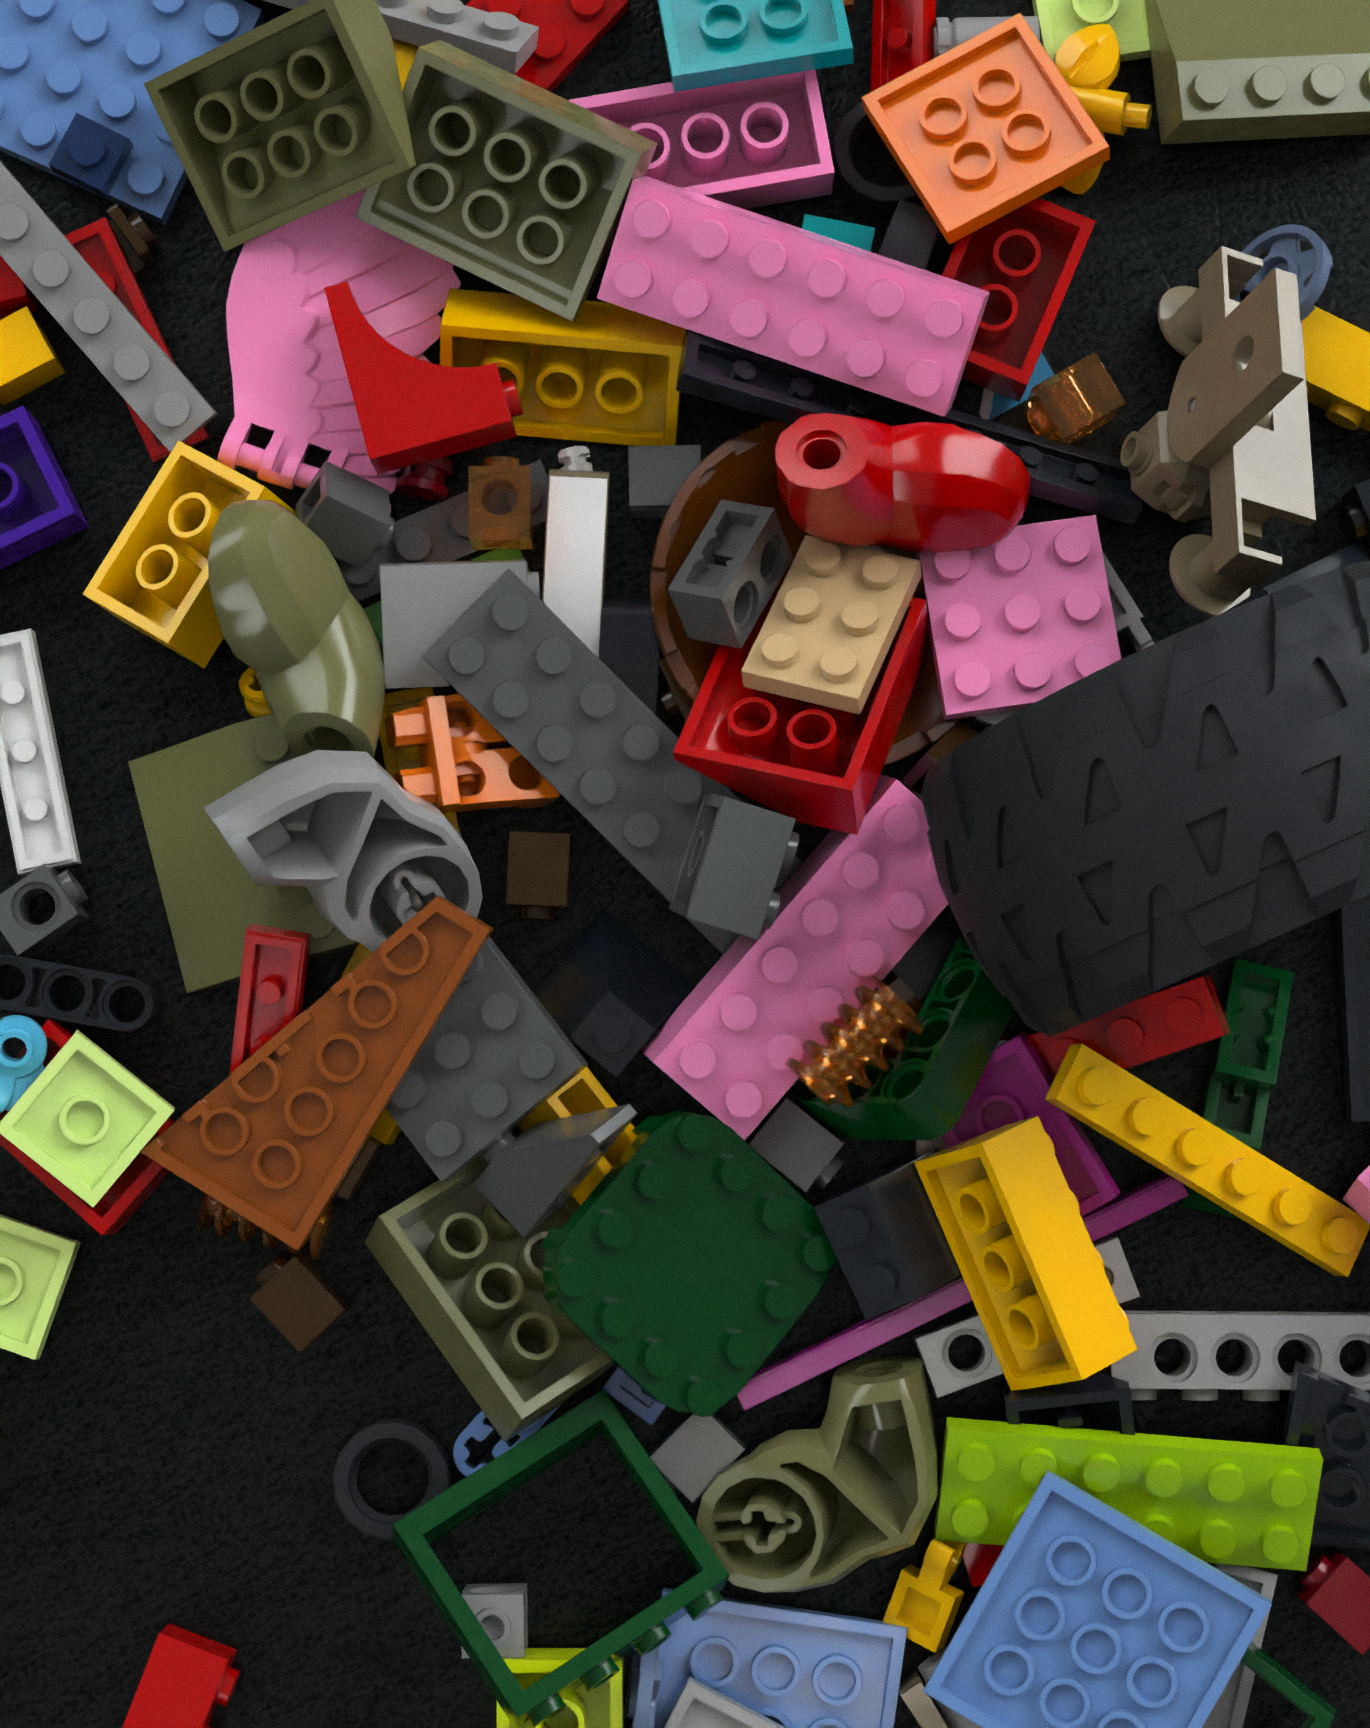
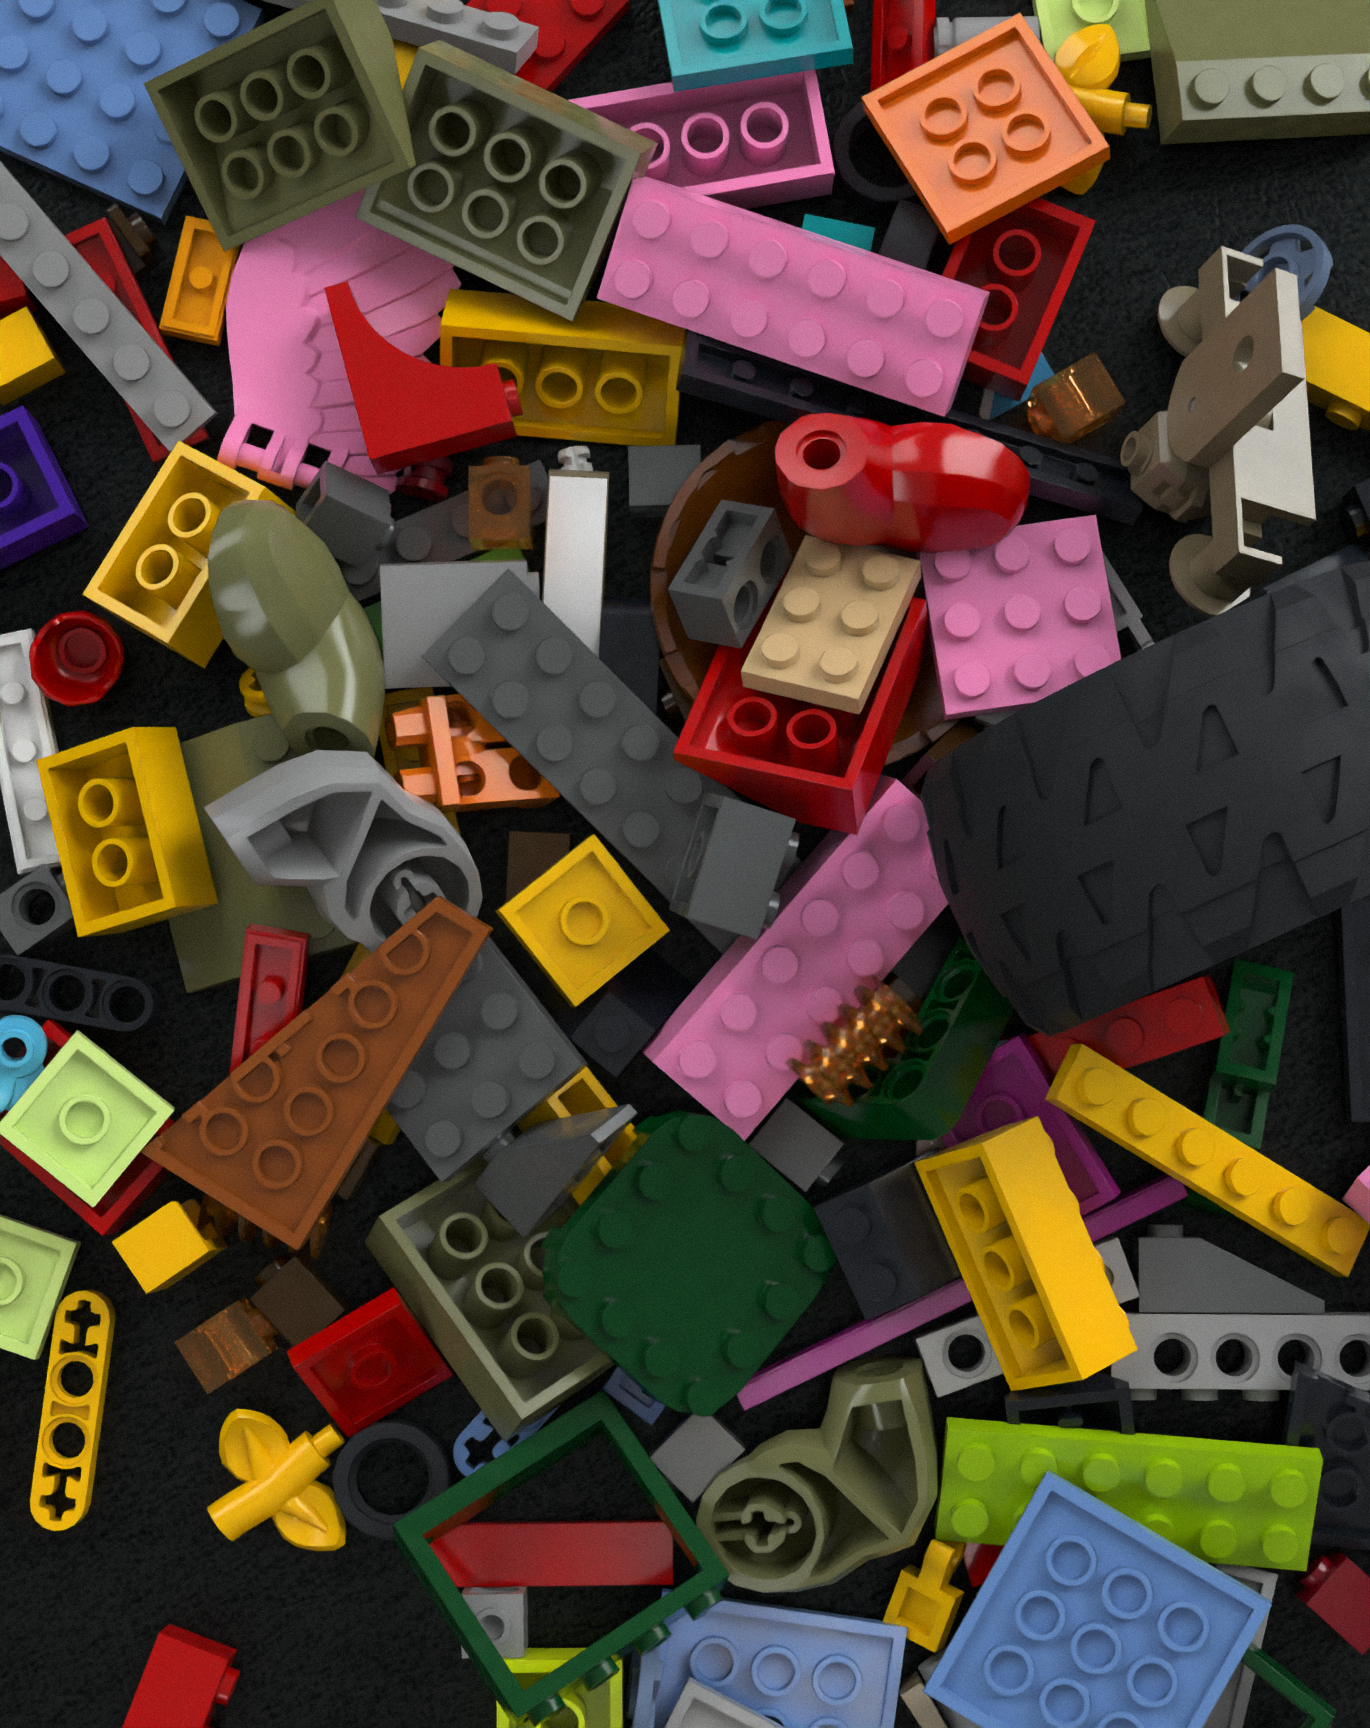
(63, 1407): none -> yellow beam
(76, 658): none -> red hair
(91, 155): dark blue plate -> none
(126, 831): none -> yellow brick
(168, 1245): none -> yellow panel
(199, 285): none -> light orange plate
(228, 1344): none -> clear orange brick
(279, 1482): none -> yellow plant
(370, 1362): none -> red plate
(557, 1553): none -> red tile
(582, 921): none -> yellow plate
(1199, 1277): none -> dark grey slope

